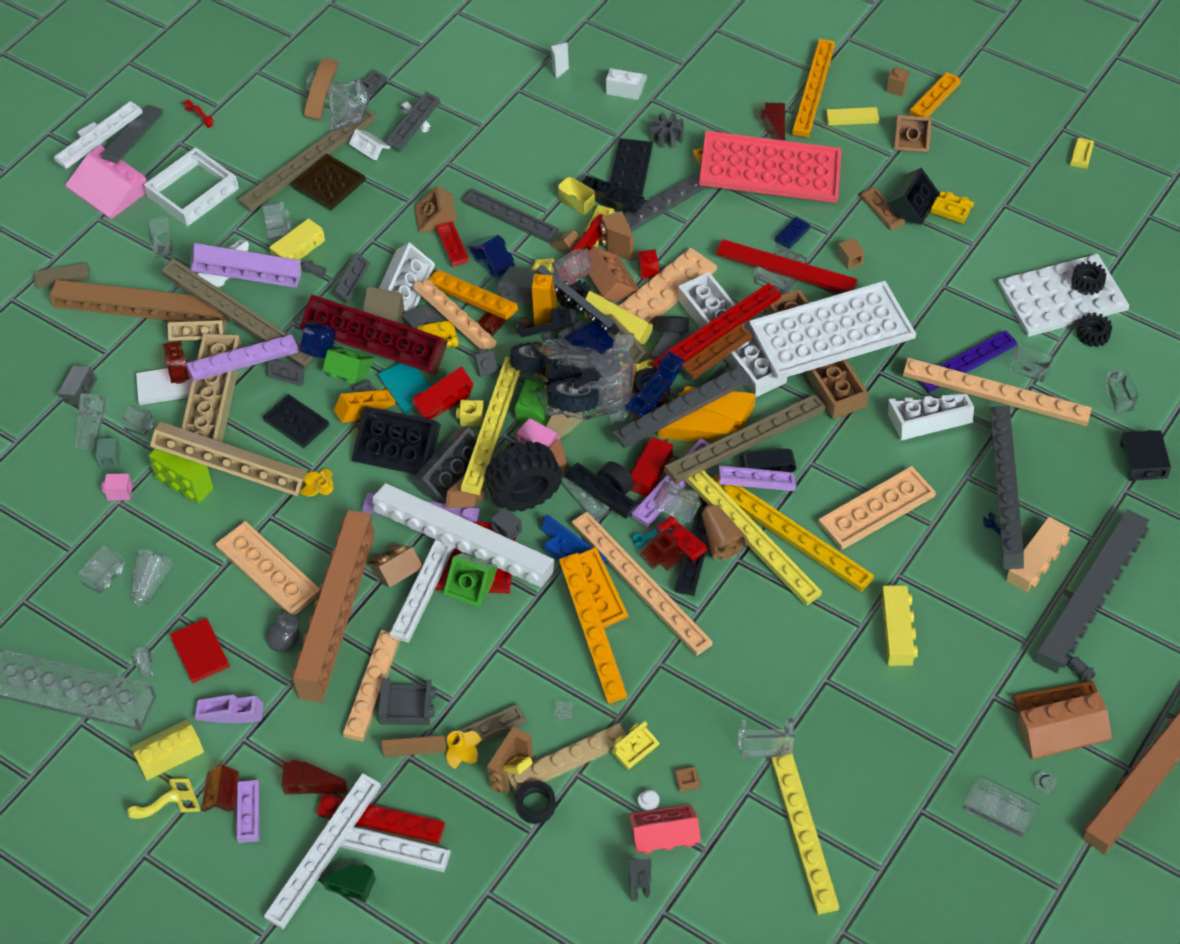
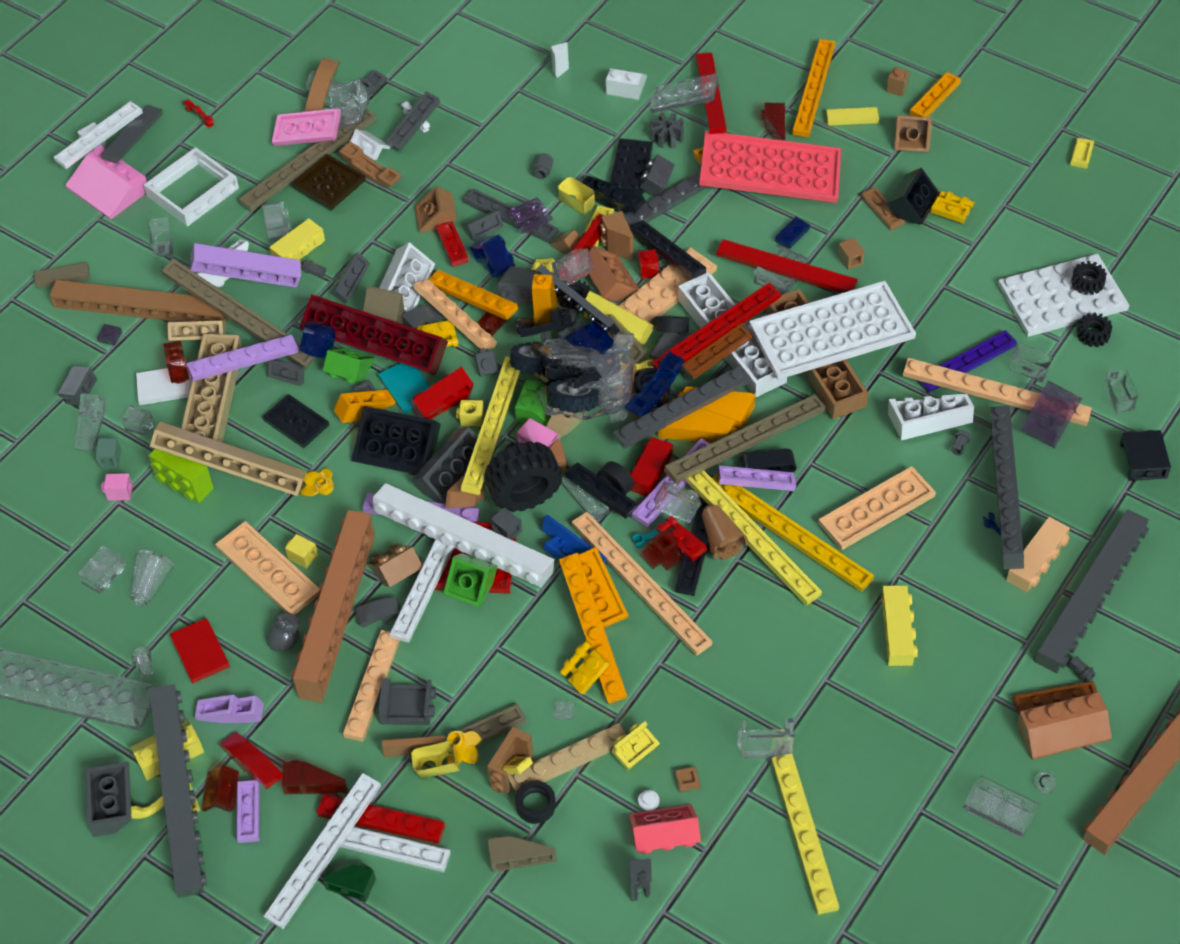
(108, 798): none -> dark grey slope
(109, 334): none -> clear purple plate
(176, 791): none -> dark grey brick
(251, 760): none -> red slope
(301, 551): none -> light yellow brick
(306, 127): none -> bright pink plate
(354, 156): none -> medium nougat slope
(381, 609): none -> dark grey slope
(431, 753): none -> light yellow piece
(484, 224): none -> dark grey hinge
(515, 853): none -> dark tan slope
(529, 210): none -> clear purple plate
(543, 166): none -> dark grey brick
(590, 669): none -> yellow plate
(657, 175): none -> flat silver brick
(667, 249): none -> black plate
(684, 93): none -> clear plate
(714, 108): none -> red tile
(962, 439): none -> dark grey pin
(1051, 414): none -> clear purple plate

